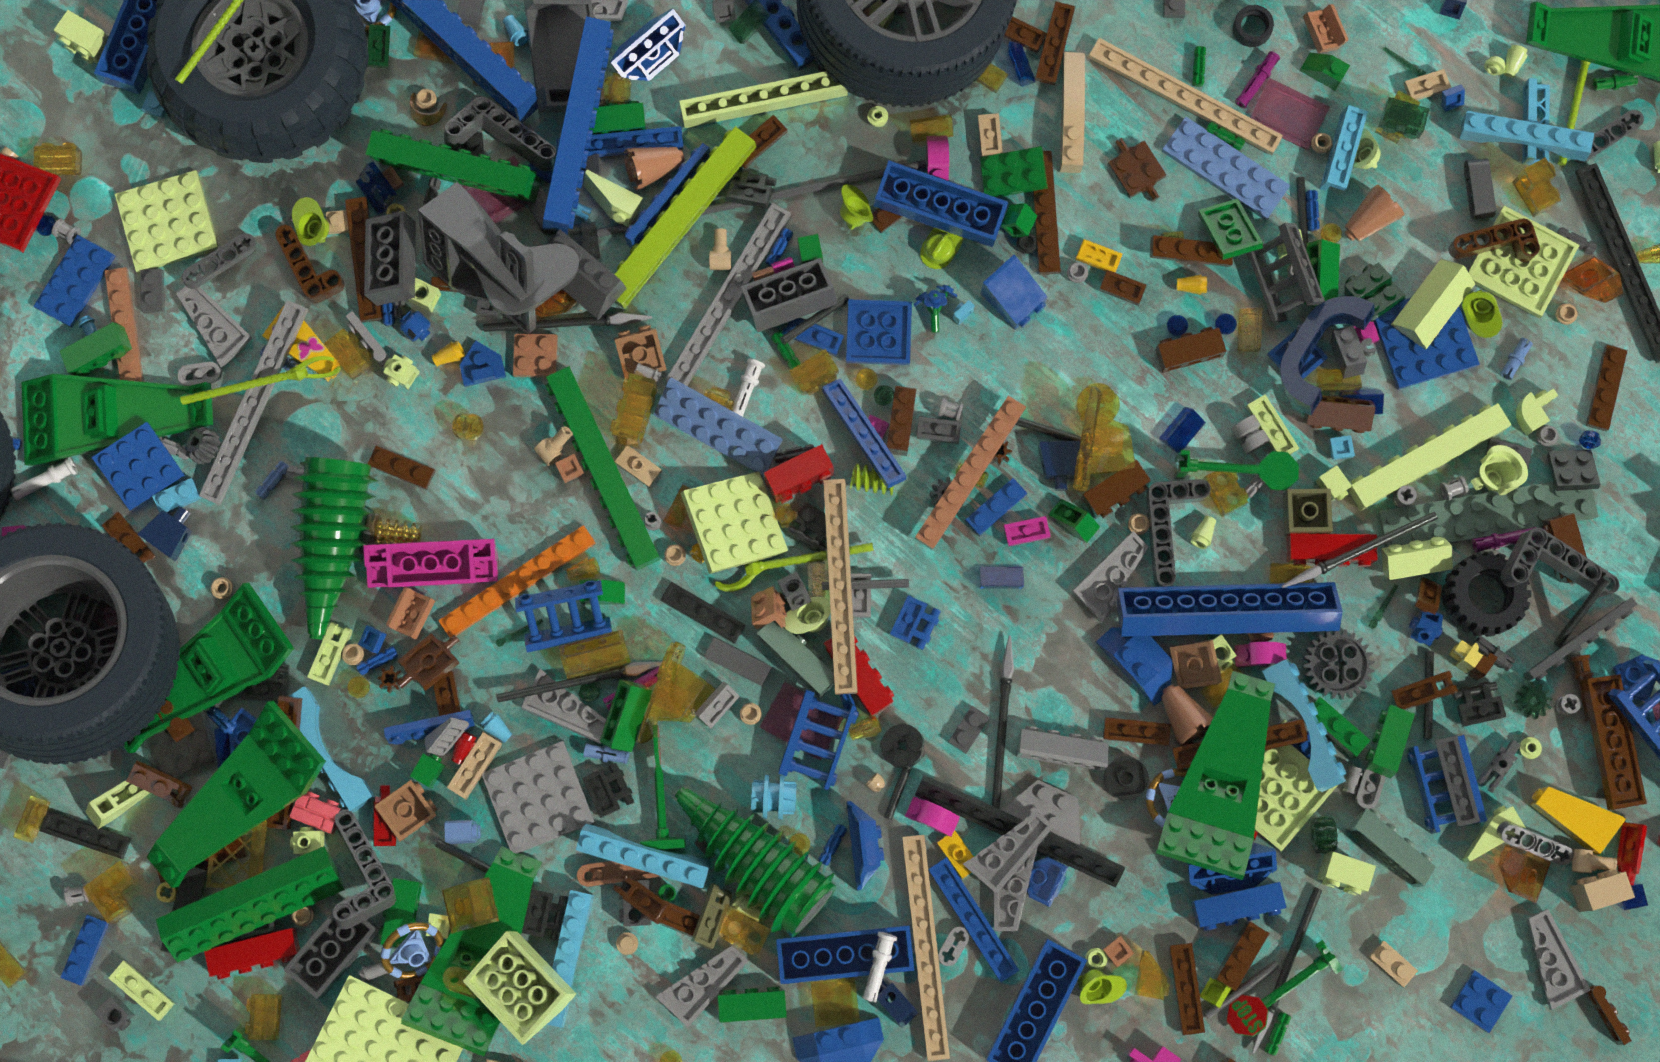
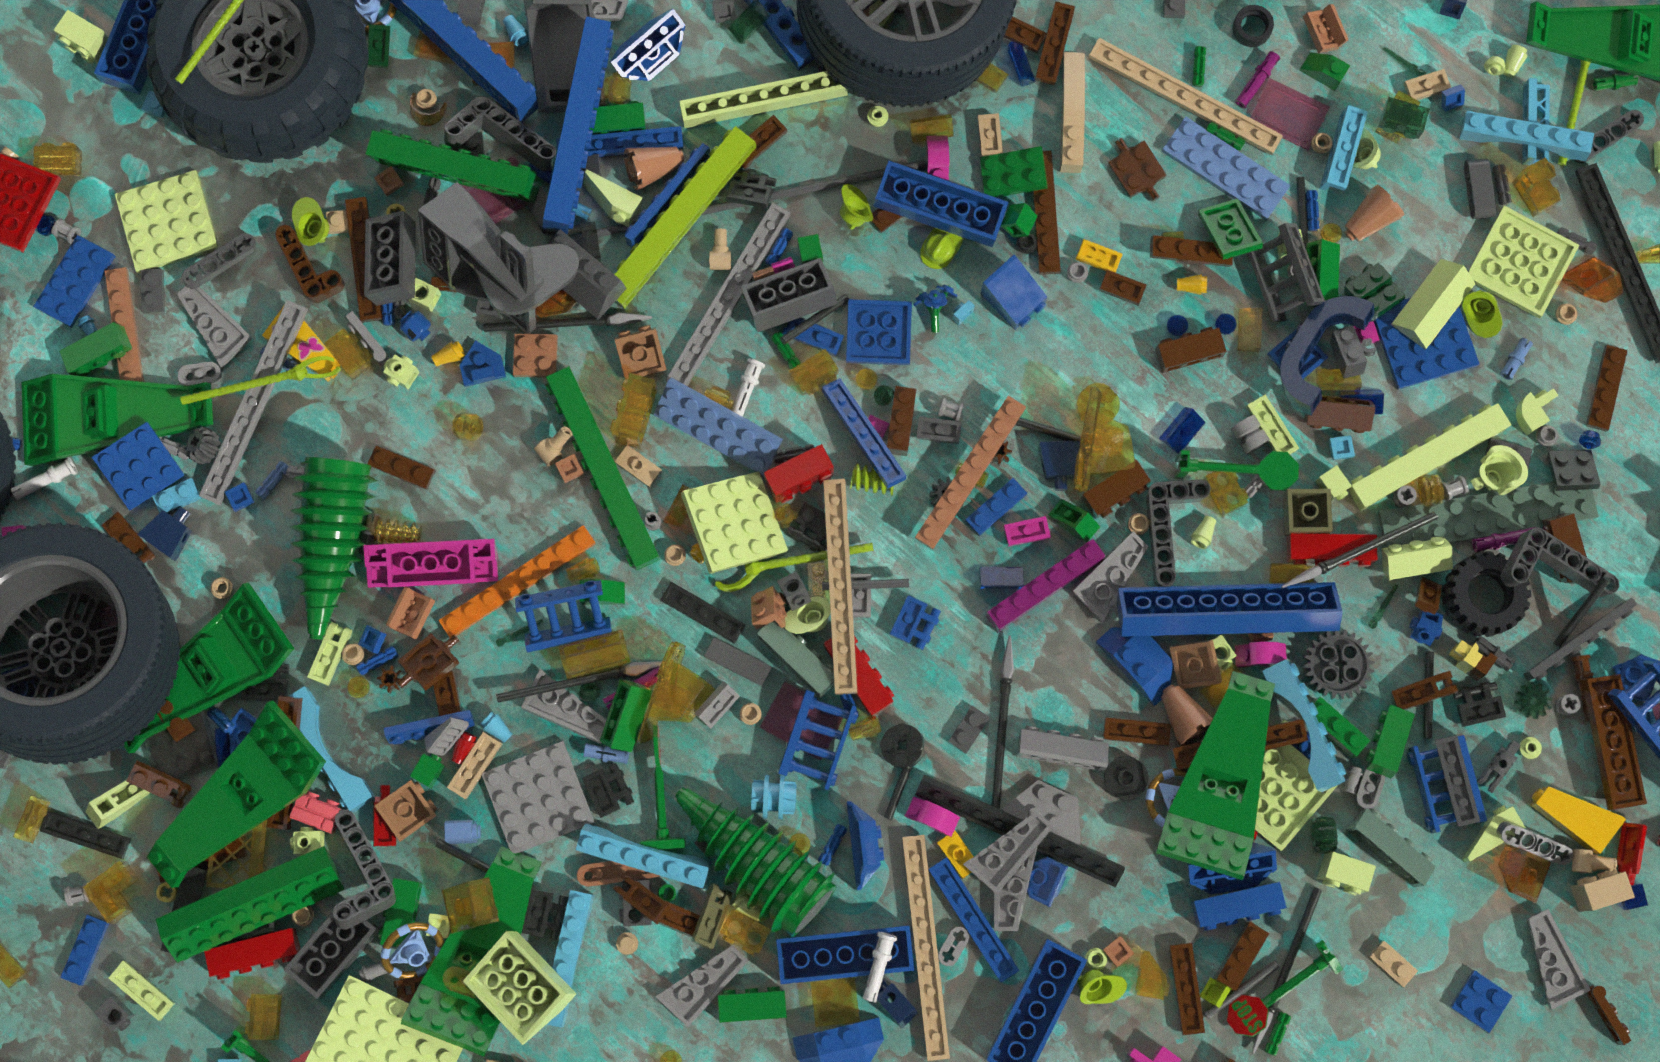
(239, 497): none -> blue plate
(376, 187): clear blue plate -> none
(647, 372): light grey pin -> none
(876, 782): tan hinge -> none
(1045, 585): none -> magenta brick
(1430, 490): none -> clear yellow wheel
(1492, 242): reddish brown beam -> none
(1502, 184): none -> dark grey axle

